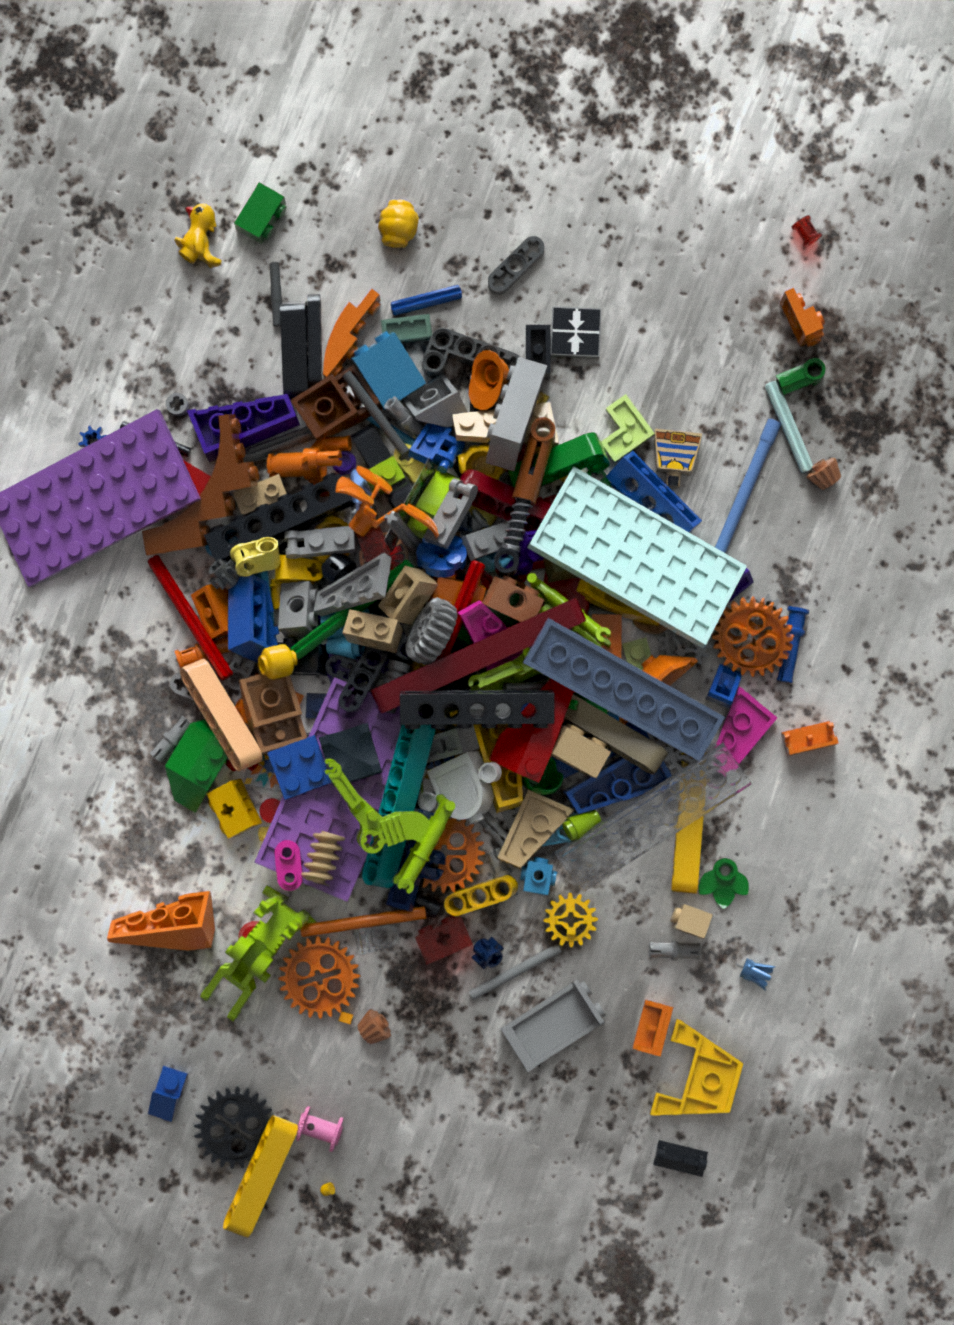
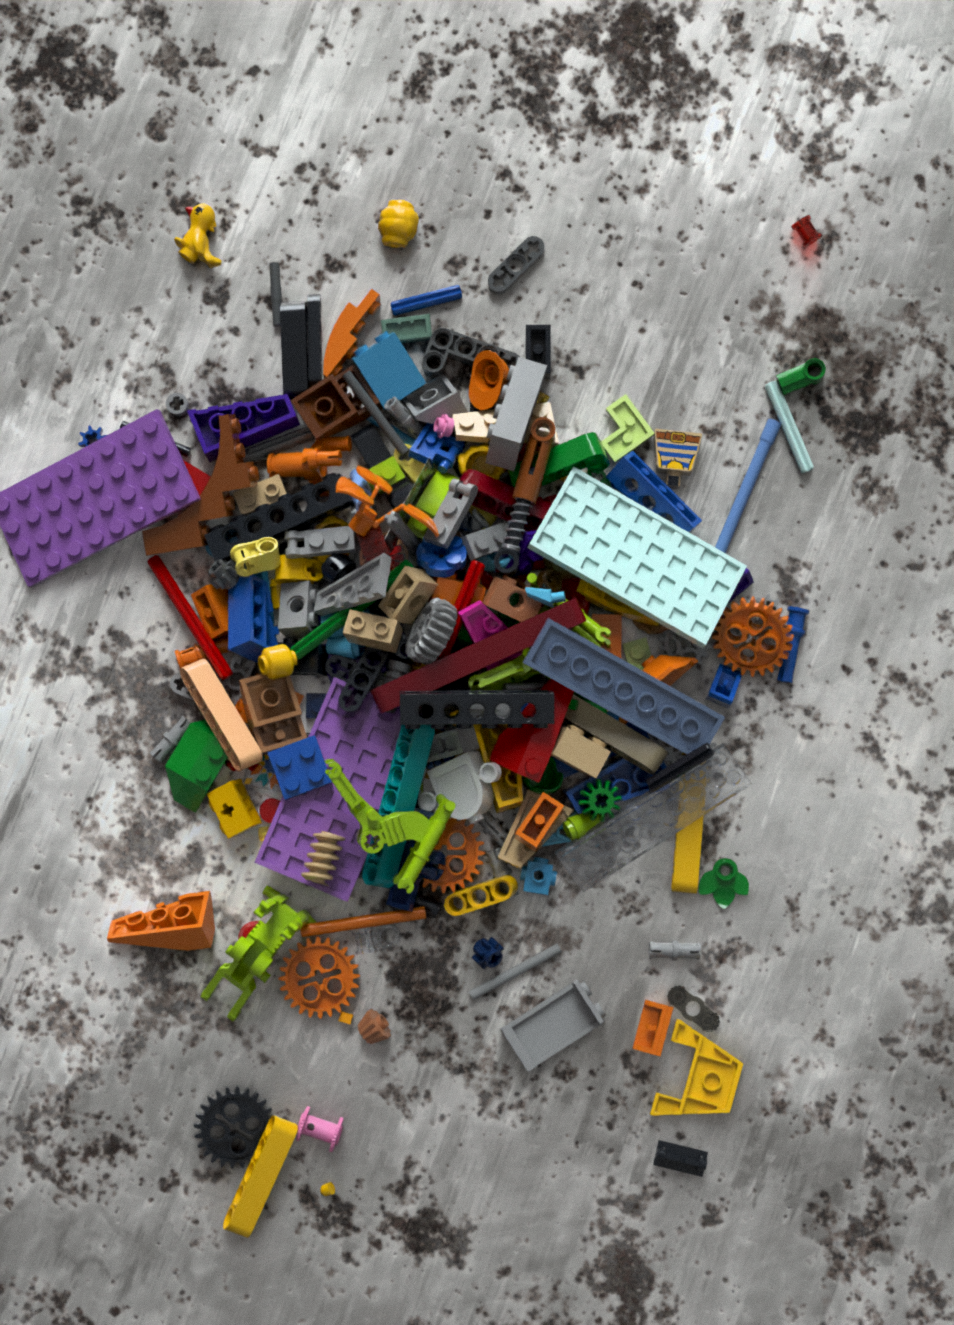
(167, 1093): blue slope -> none
(260, 213): green brick -> none
(288, 865): dark pink plate -> none
(348, 463): dark purple plate -> none
(353, 752): black brick -> none
(427, 939): clear red brick -> none
(444, 426): none -> bright pink plate
(539, 822): none -> orange brick
(545, 596): none -> medium azure bar
(550, 579): none -> dark brown tile
(570, 908): yellow gear -> none
(575, 332): black tile -> none
(591, 799): none -> green gear
(680, 767): none -> black axle
(691, 921): tan brick -> none
(705, 1019): none -> clear smoke piece
(744, 724): dark pink wing -> none
(756, 972): flat silver piece -> none
(806, 323): orange plate -> none
(809, 738): orange hinge -> none
(825, 473): nougat piece -> none

